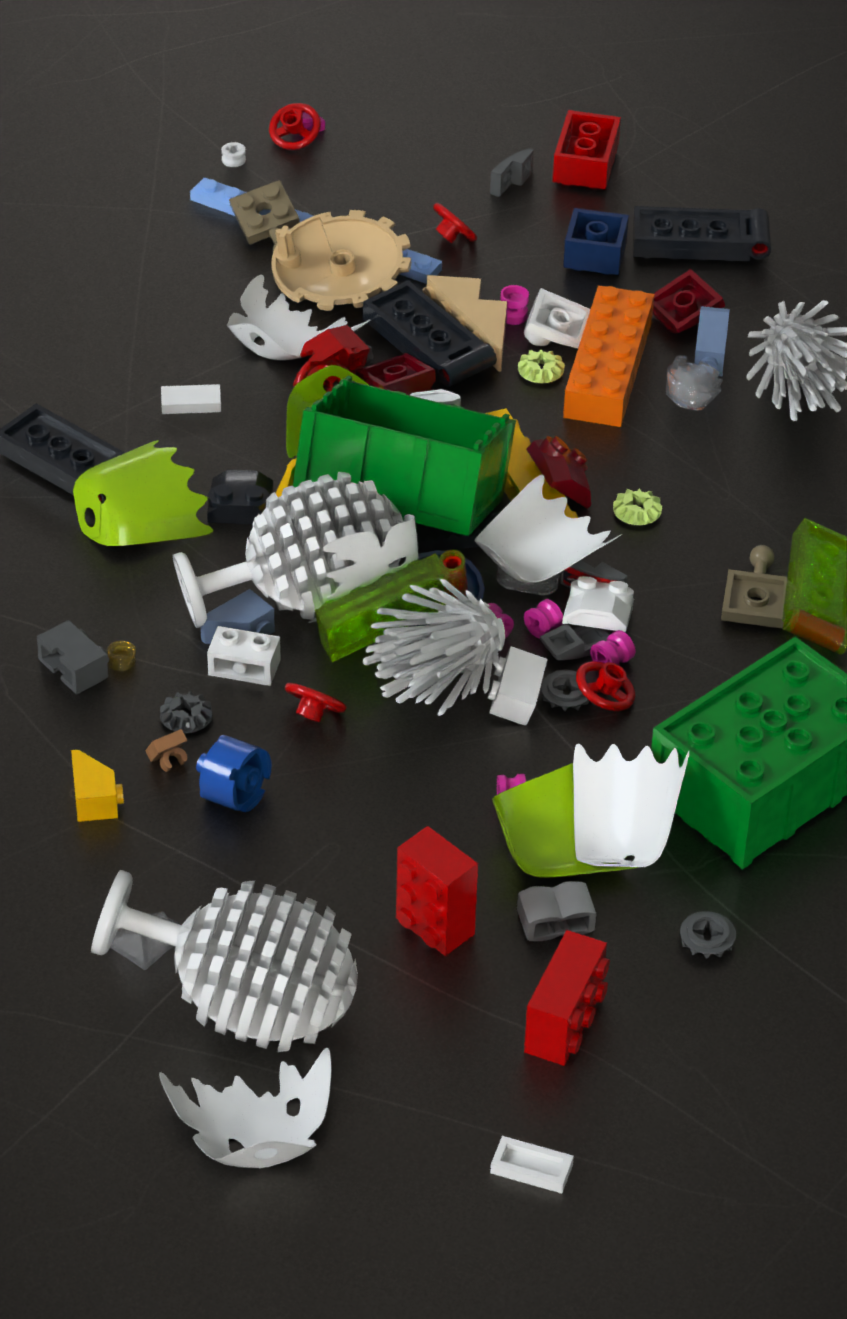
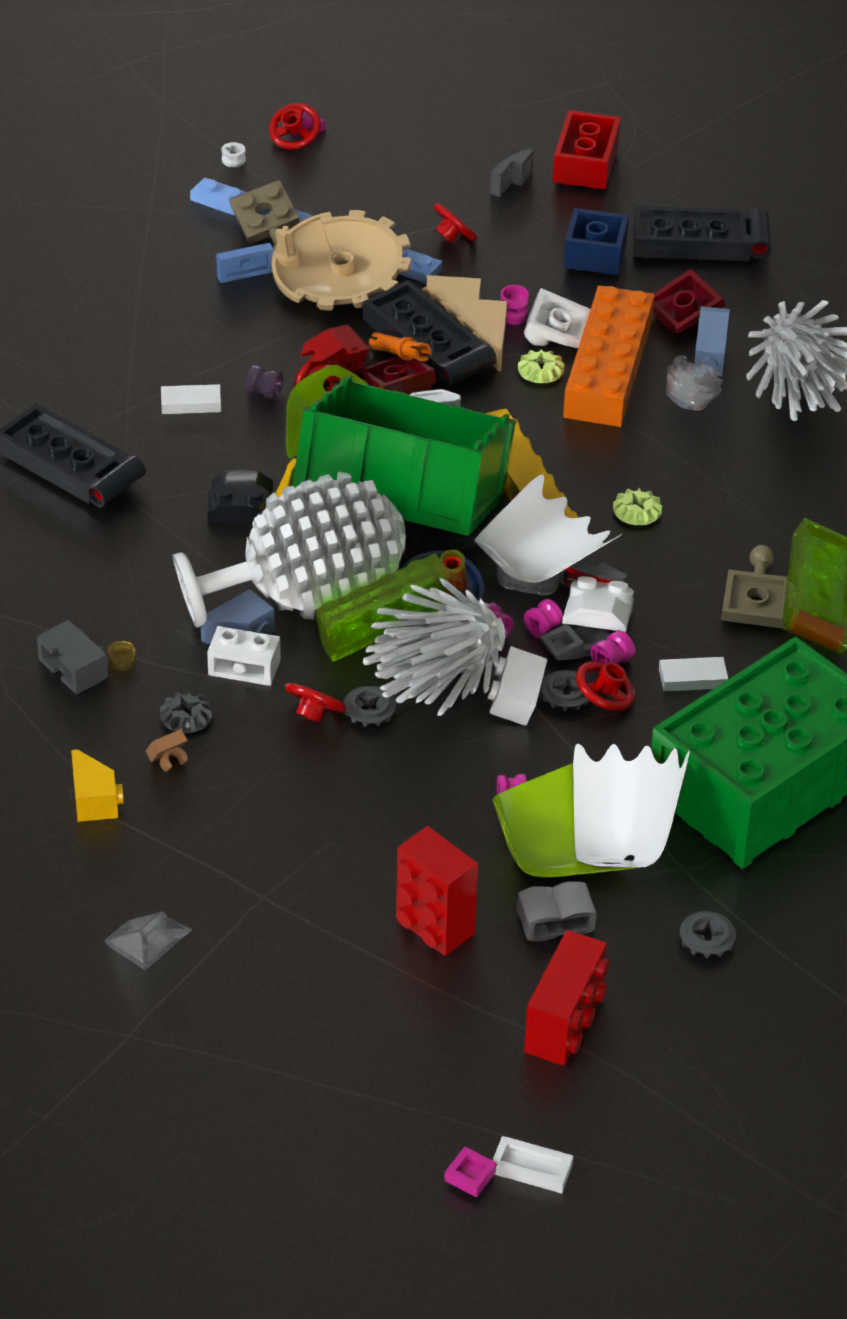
(144, 499): lime piece -> none
(233, 773): blue brick -> none
(244, 262): none -> medium blue plate
(249, 960): white plant -> none
(256, 1122): white piece -> none
(264, 382): none -> clear purple wheel
(278, 326): white piece -> none
(369, 697): none -> dark grey gear
(370, 557): white piece -> none
(405, 347): none -> orange pin
(470, 1171): none -> dark pink plate
(562, 468): dark red slope -> none
(692, 673): none -> white tile

